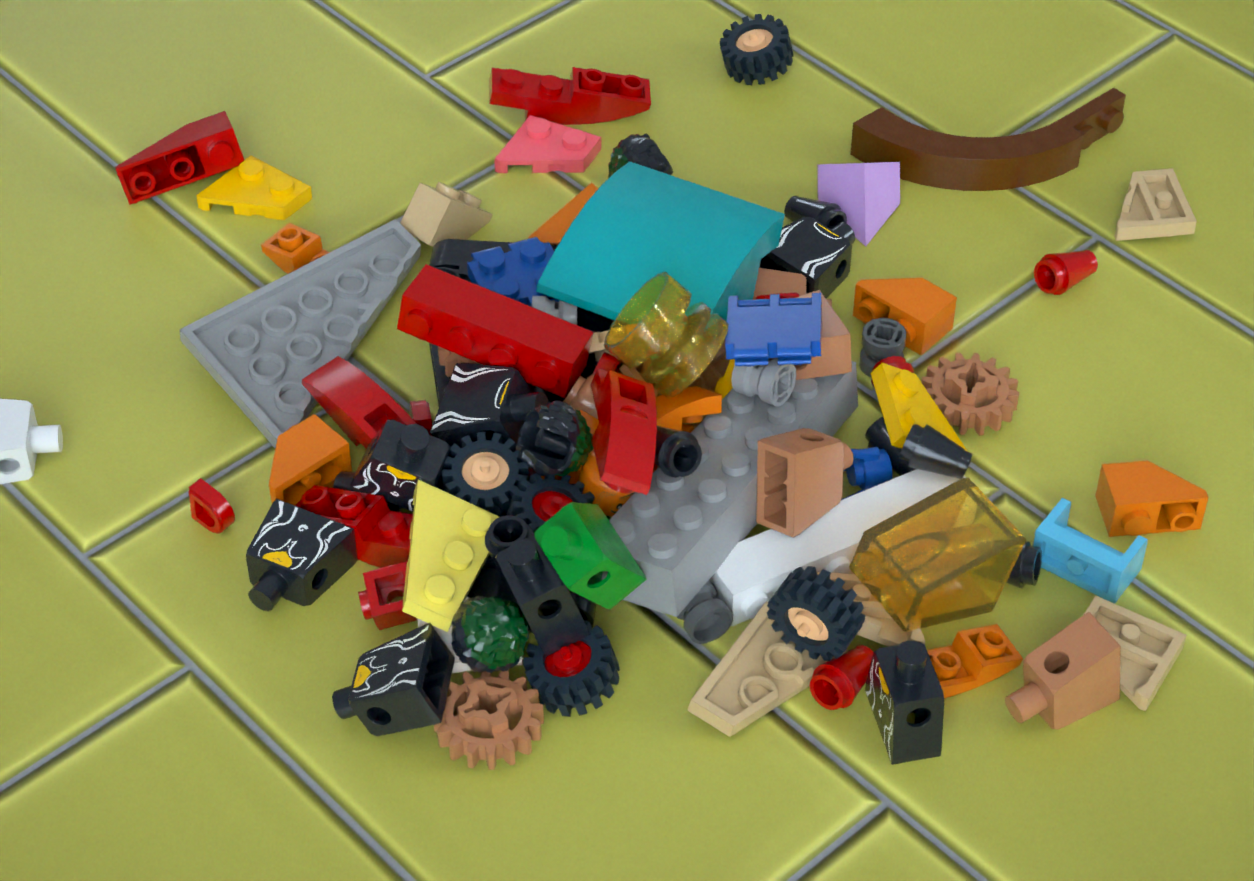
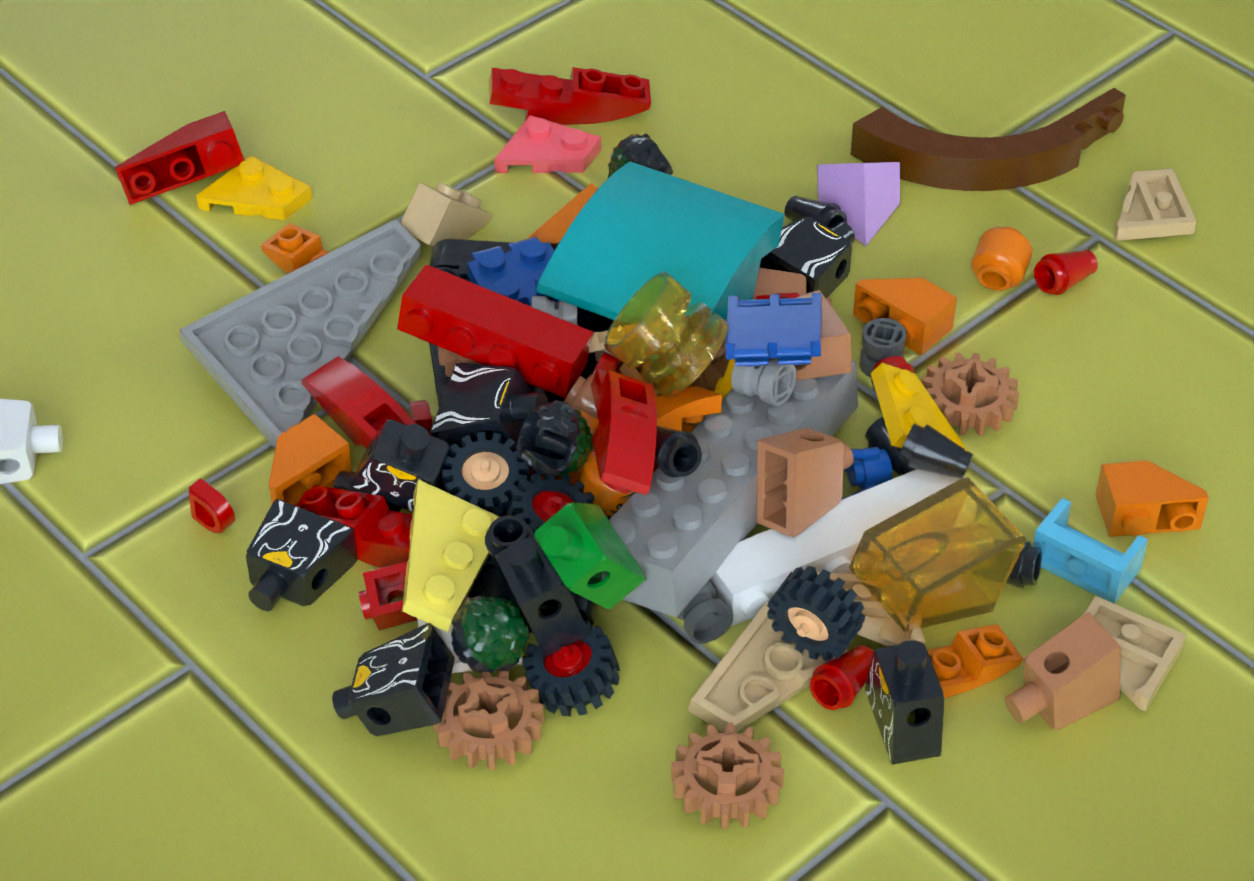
(727, 775): none -> nougat gear
(756, 49): black wheel -> none
(1001, 258): none -> orange head

